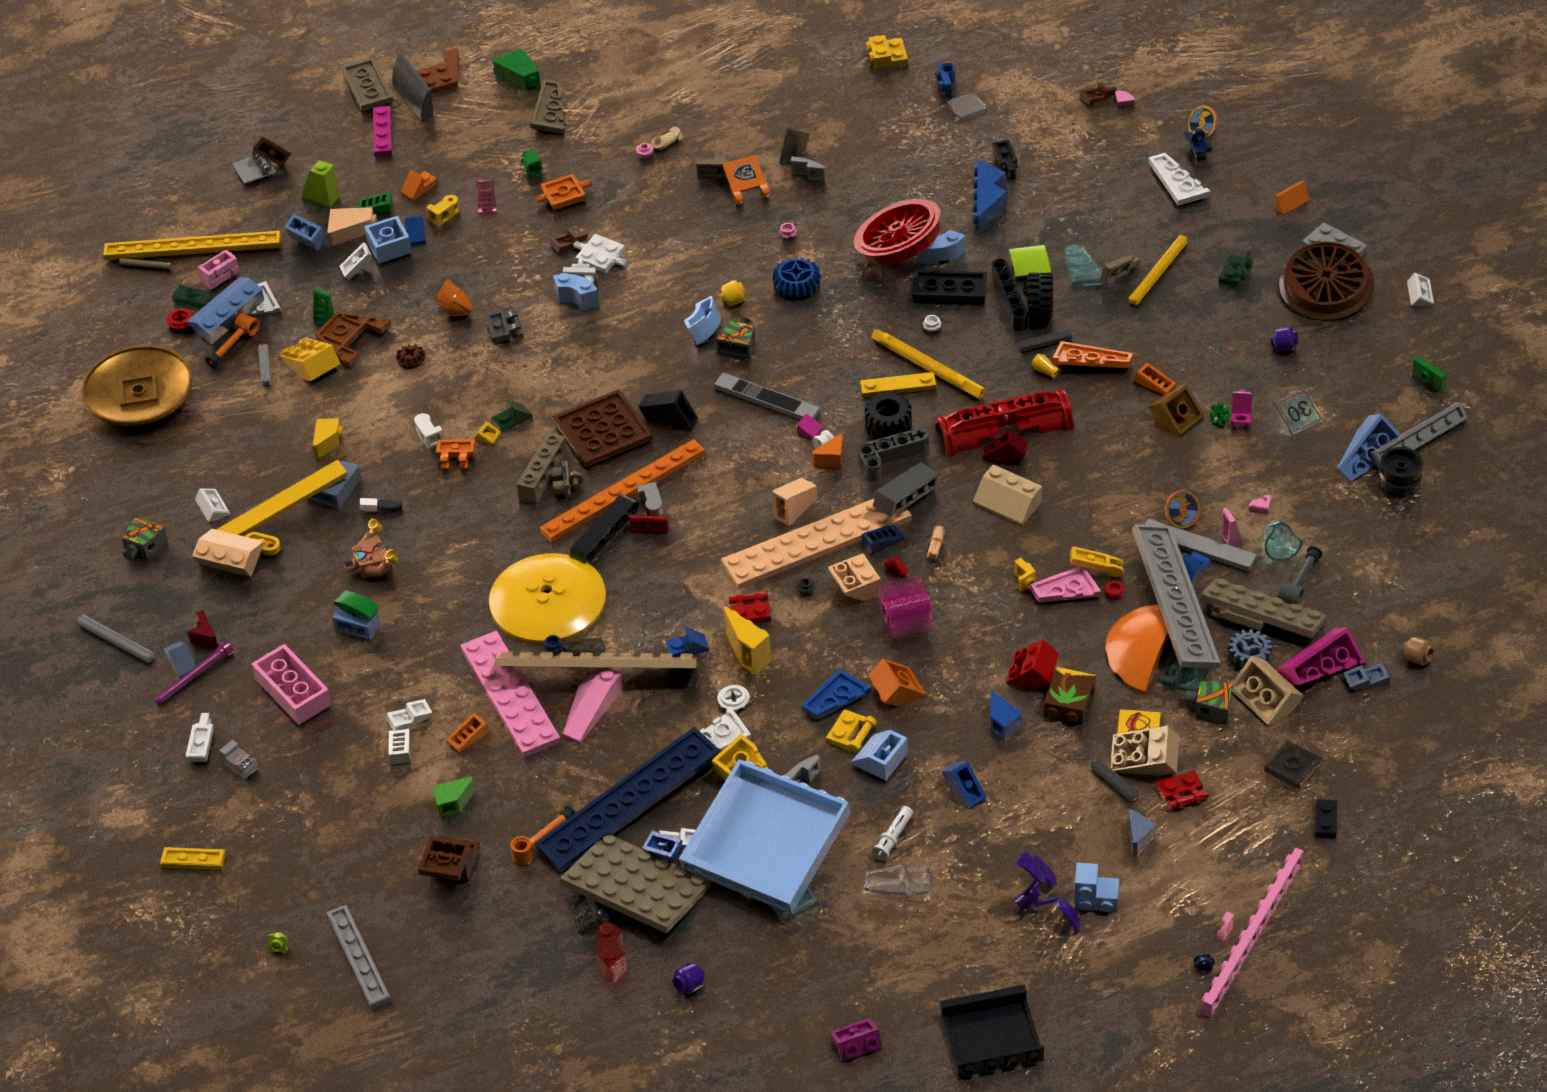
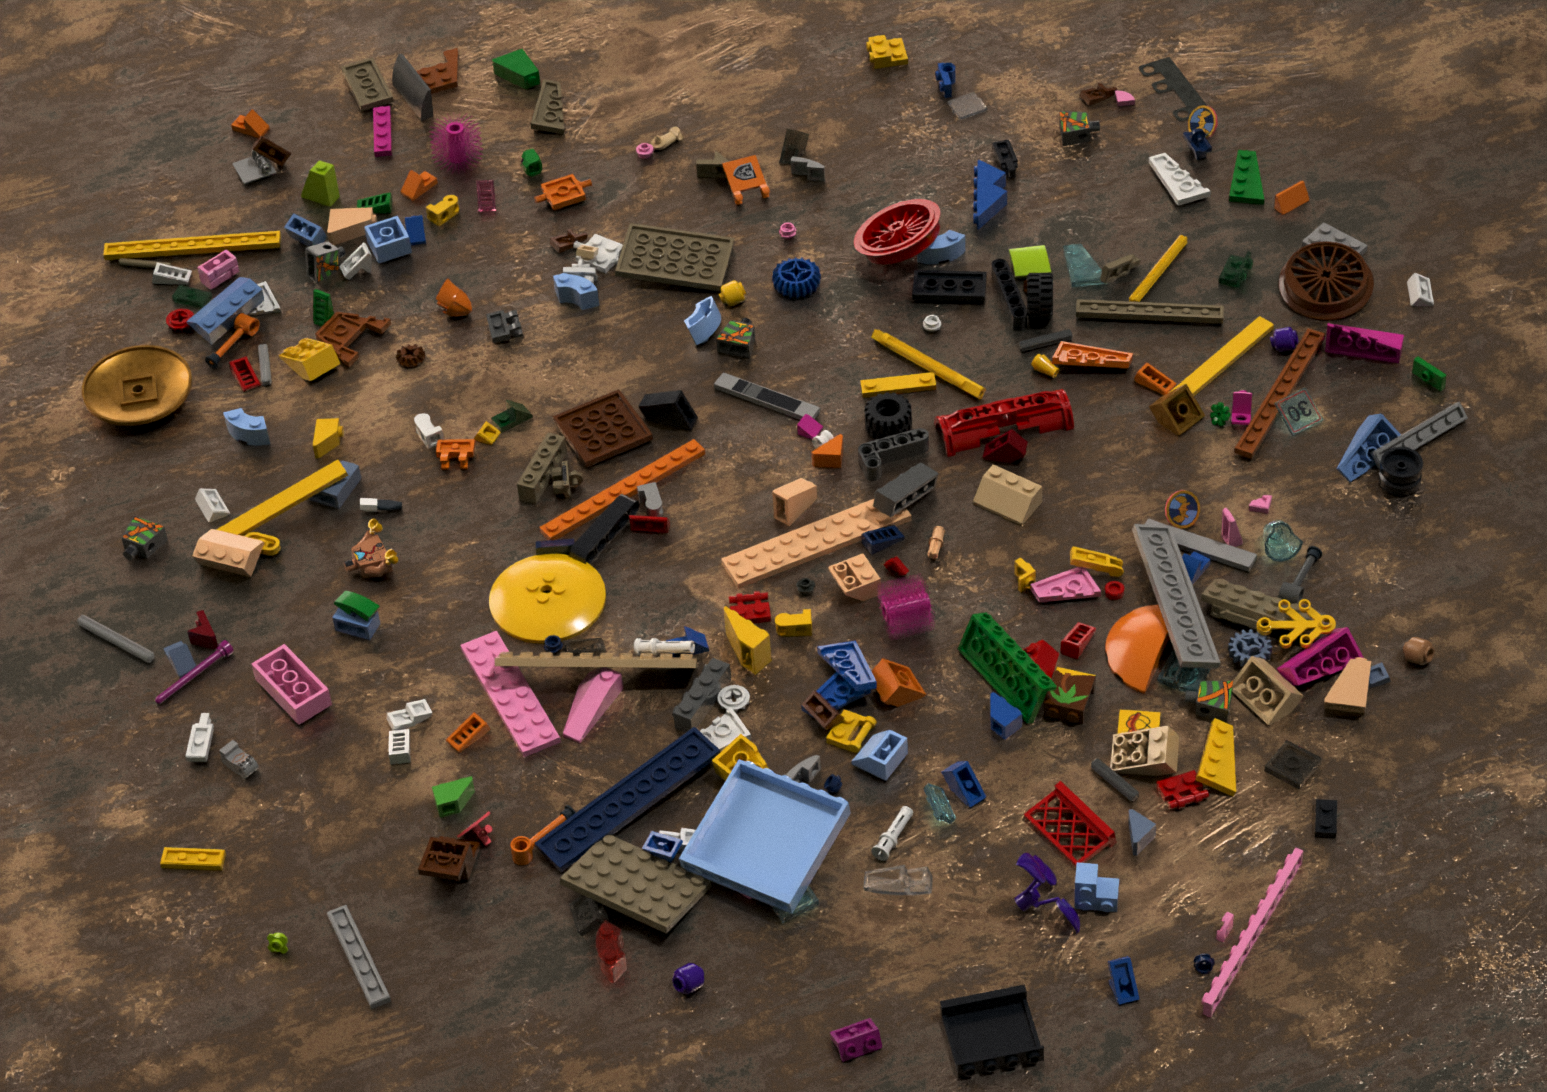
(168, 275): none -> white slope
(240, 364): none -> red slope
(246, 427): none -> light blue brick
(250, 124): none -> orange slope
(322, 260): none -> dark grey torso
(456, 143): none -> dark pink piece
(480, 832): none -> coral shield
(554, 546): none -> slope
(587, 252): none -> tan plate
(655, 646): none -> white pin
(675, 257): none -> dark tan plate
(702, 695): none -> dark grey brick
(794, 624): none -> yellow leg
(822, 710): none -> reddish brown slope
(833, 783): none -> dark blue plate
(849, 663): none -> blue wing
(940, 805): none -> clear light blue plate
(1005, 665): none -> green bracket
(1076, 127): none -> dark grey torso
(1076, 642): none -> red slope
(1085, 817): none -> red fence
(1123, 980): none -> blue slope
(1149, 311): none -> dark tan plate
(1175, 80): none -> pearl dark grey piece
(1218, 759): none -> yellow wing
(1227, 355): none -> yellow tile
(1246, 180): none -> green wing
(1283, 387): none -> dark orange plate
(1299, 624): none -> yellow plant
(1350, 688): none -> light nougat slope
(1364, 343): none -> dark pink wedge

